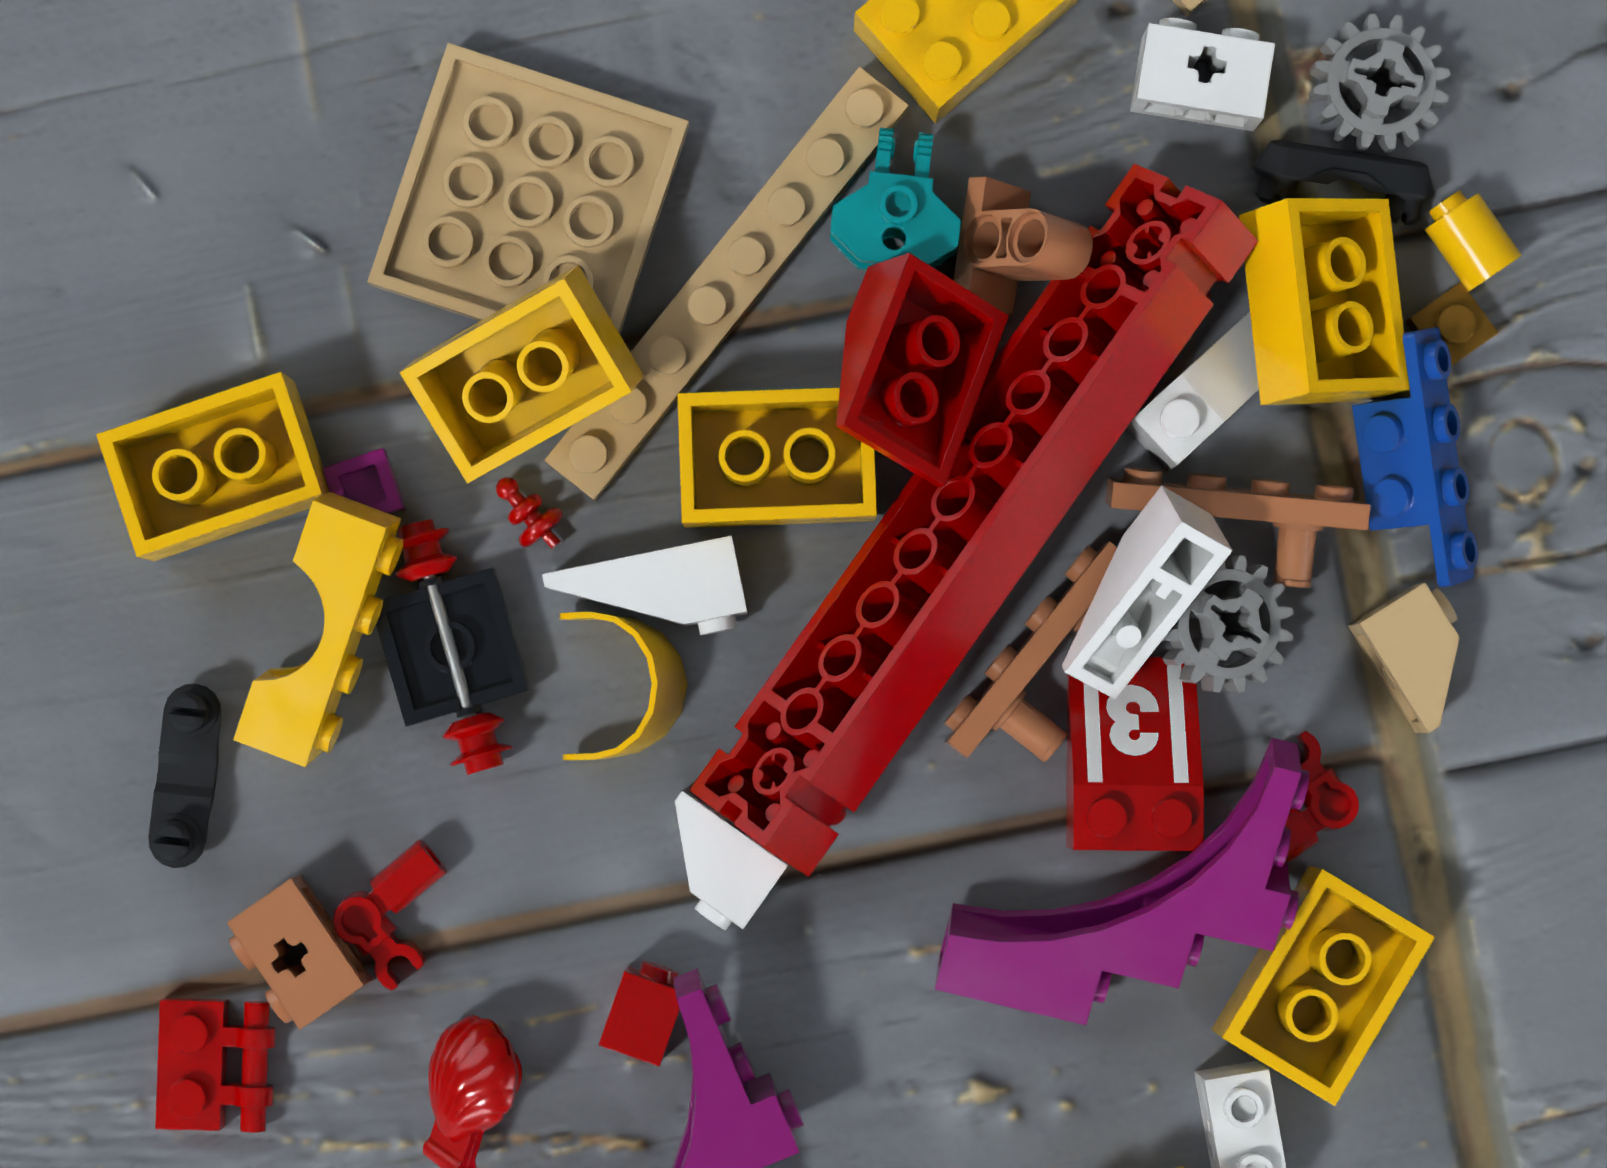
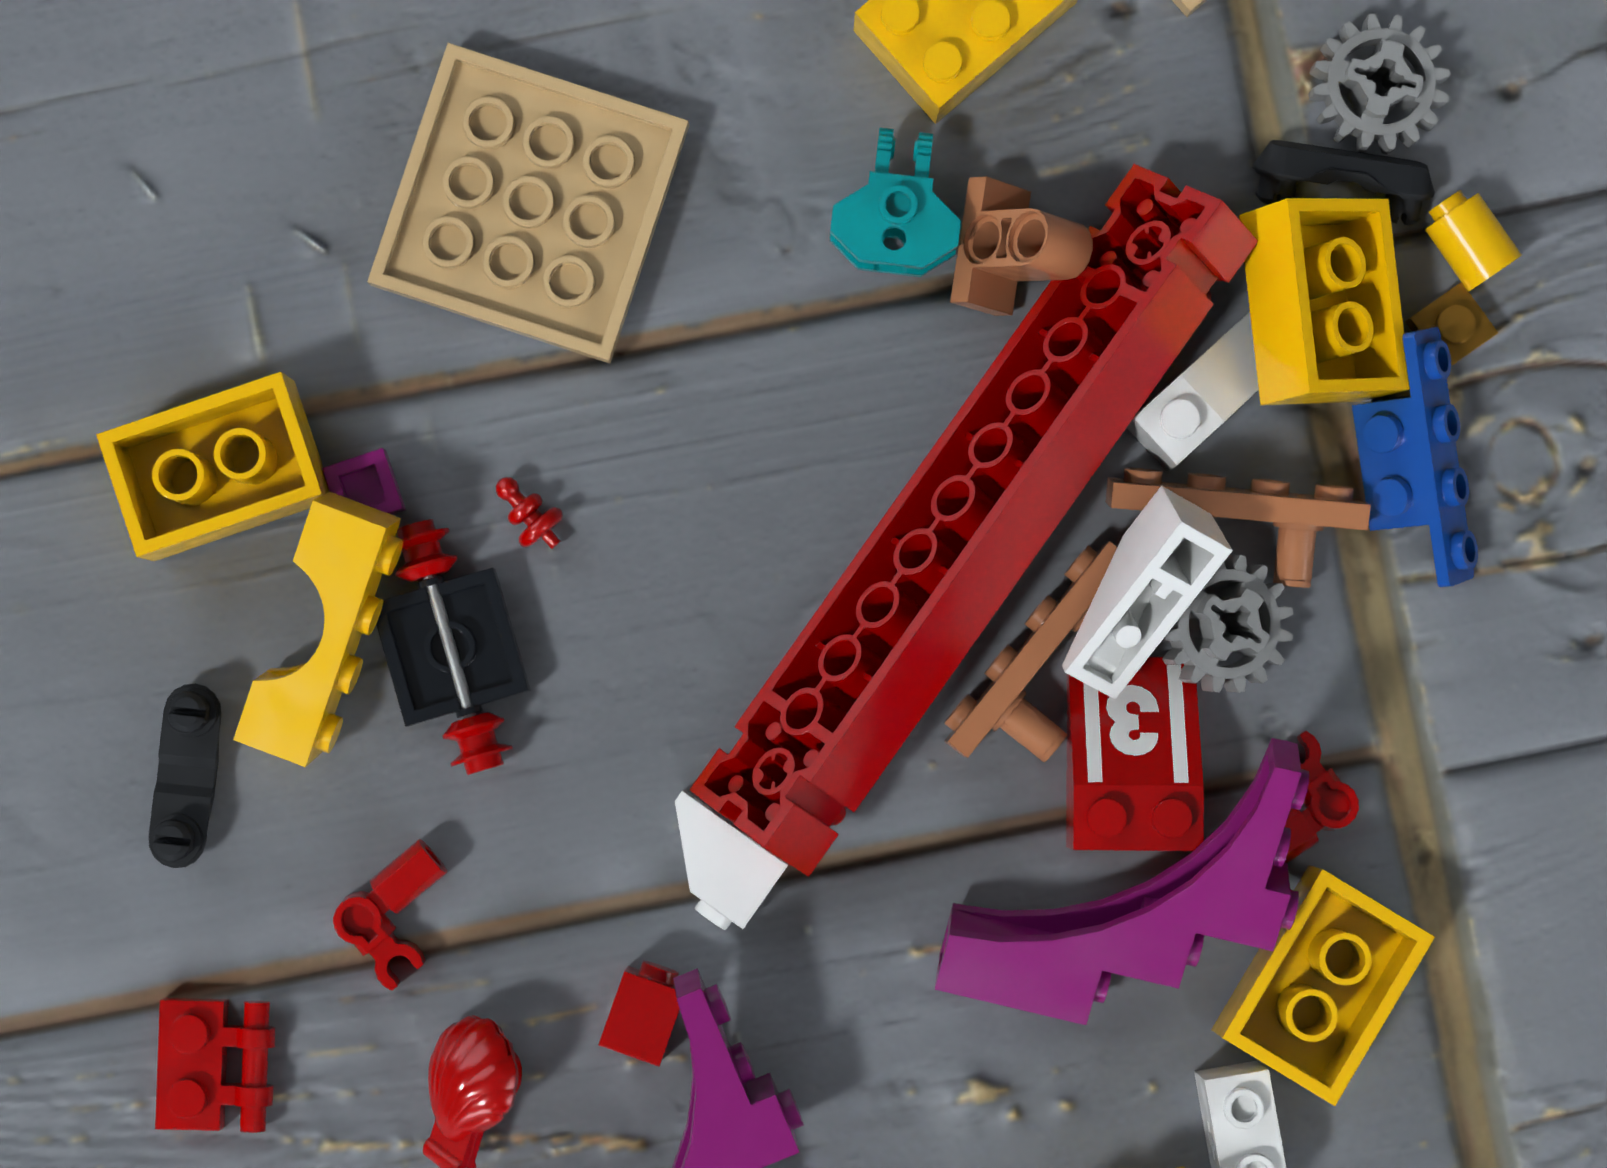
(298, 917): nougat brick -> none
(522, 374): yellow brick -> none
(667, 686): yellow piece -> none
(675, 584): white slope -> none
(731, 280): tan plate -> none
(771, 460): yellow brick -> none
(915, 364): red slope -> none
(1170, 86): white brick -> none
(1412, 651): tan slope -> none

